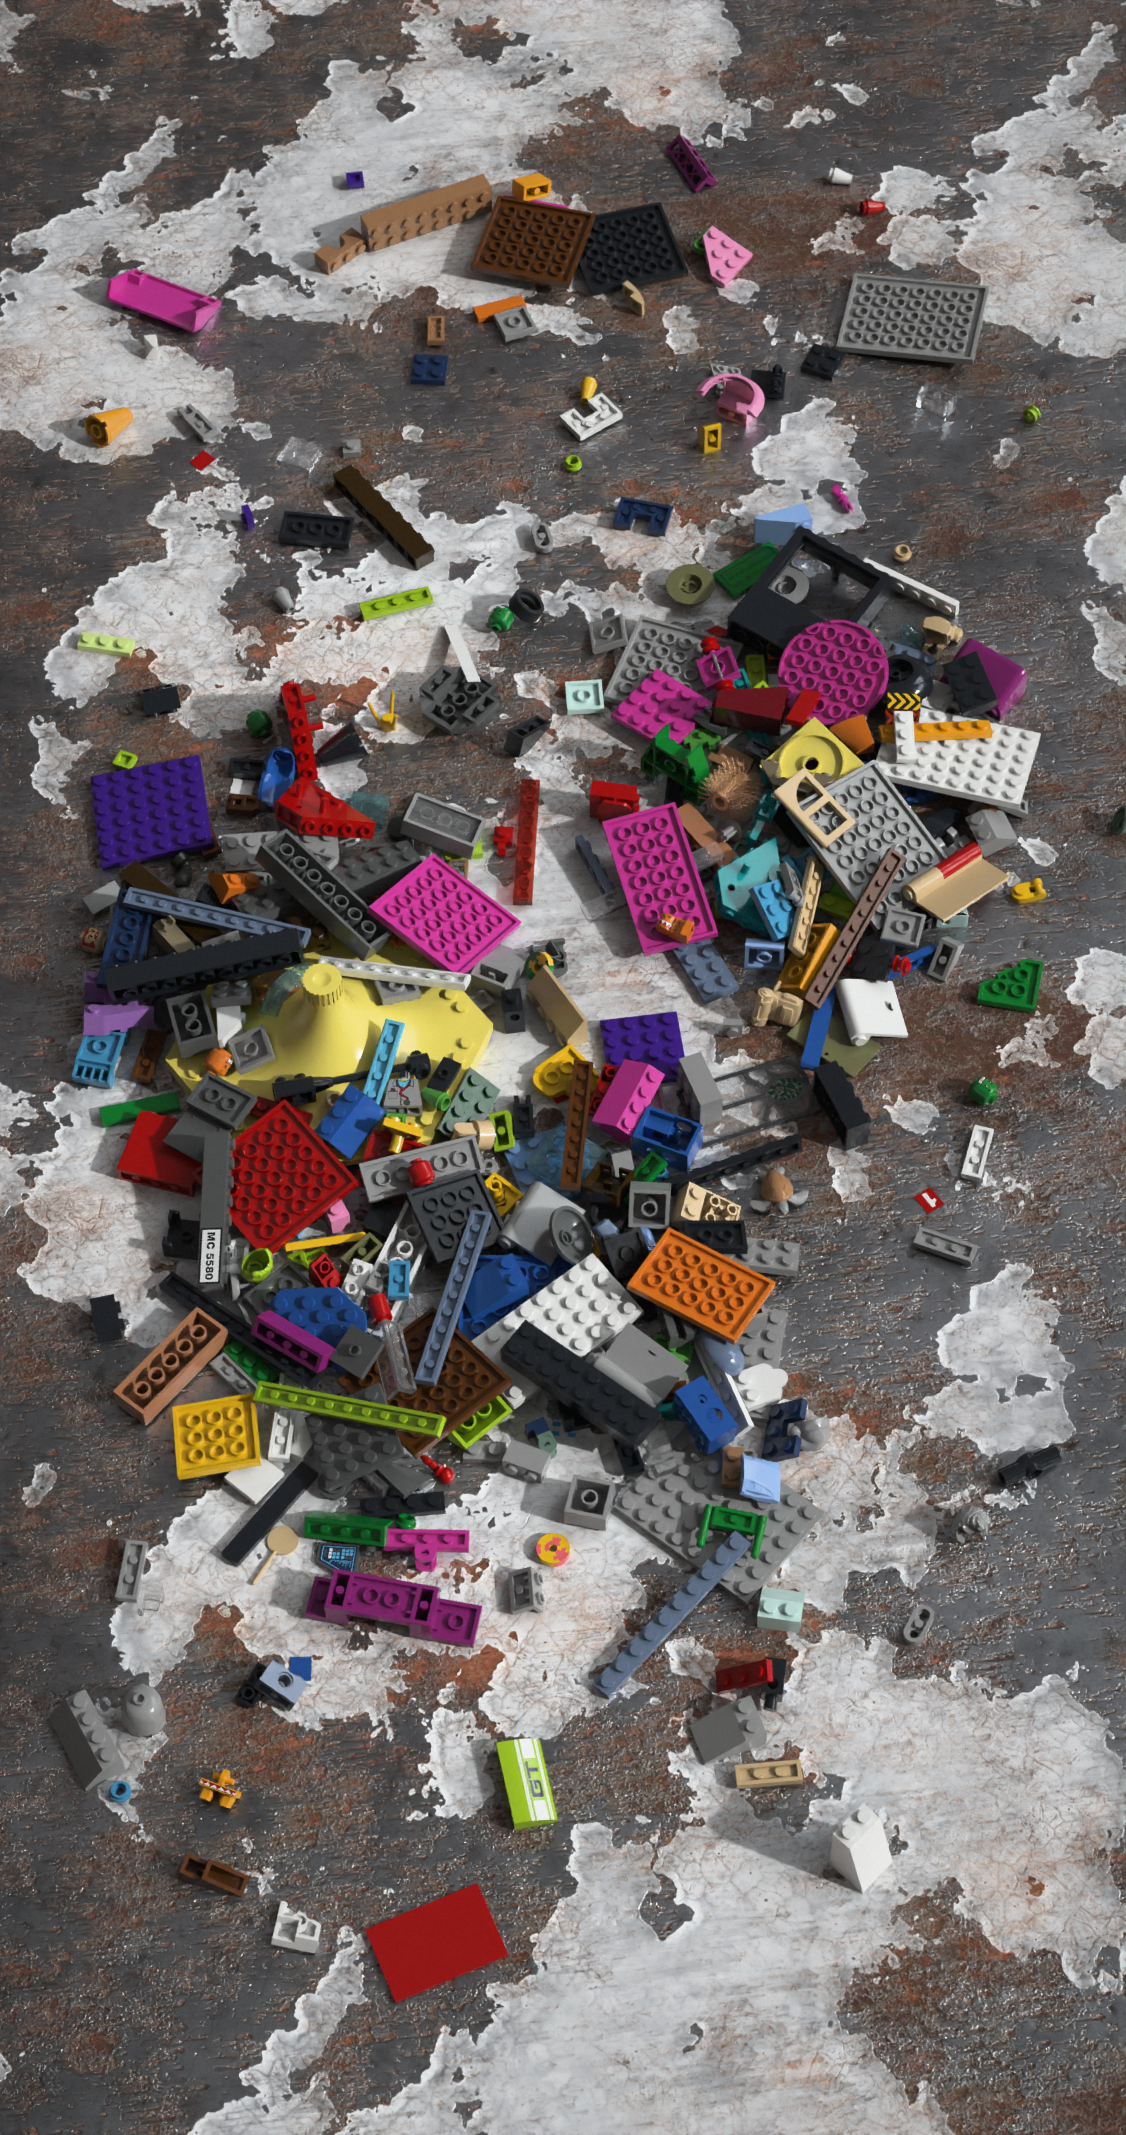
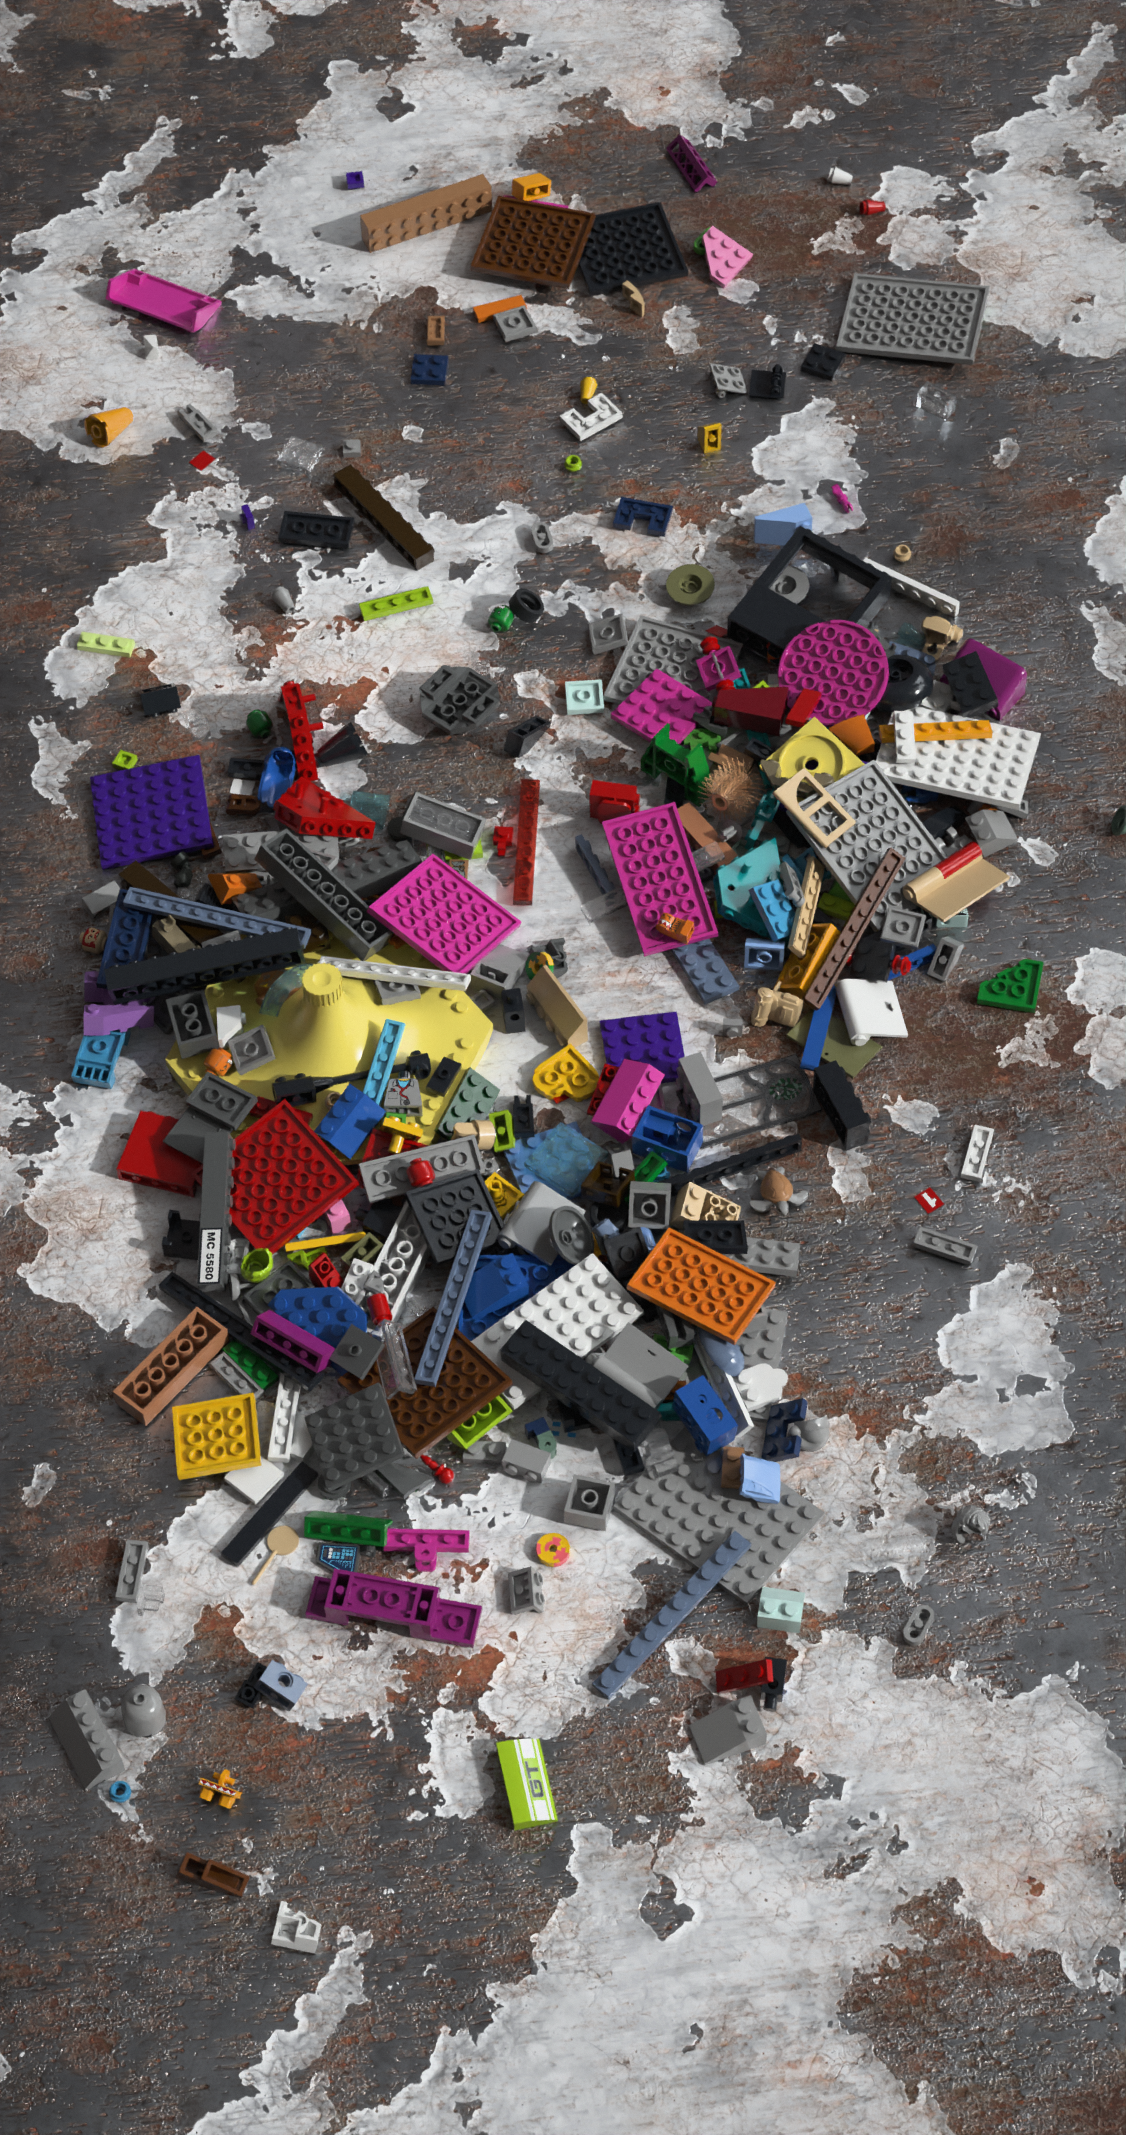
(106, 1318): black brick -> none
(130, 1110): green tile -> none
(148, 1056): reddish brown plate -> none
(232, 994): light grey plate -> none
(301, 1667): blue sticker -> none
(331, 259): medium nougat arch -> none
(349, 1409): lime plate -> none
(388, 720): yellow plant -> none
(399, 1280): dark azure plate -> none
(405, 1521): green plate -> none
(415, 1505): black plate -> none
(436, 1942): red piece -> none
(437, 1099): bright green cone -> none
(462, 653): white sticker -> none
(576, 1126): reddish brown plate -> none
(733, 1520): green plate -> none
(740, 398): bright pink piece -> none
(744, 572): green tile -> none
(755, 669): lime plate -> none
(768, 1774): tan plate -> none
(860, 1849): white slope -> none
(902, 702): piece -> none
(983, 1091): green head -> none
(1021, 893): yellow plate -> none
(1029, 1466): black piece -> none
(1031, 414): lime bush -> none

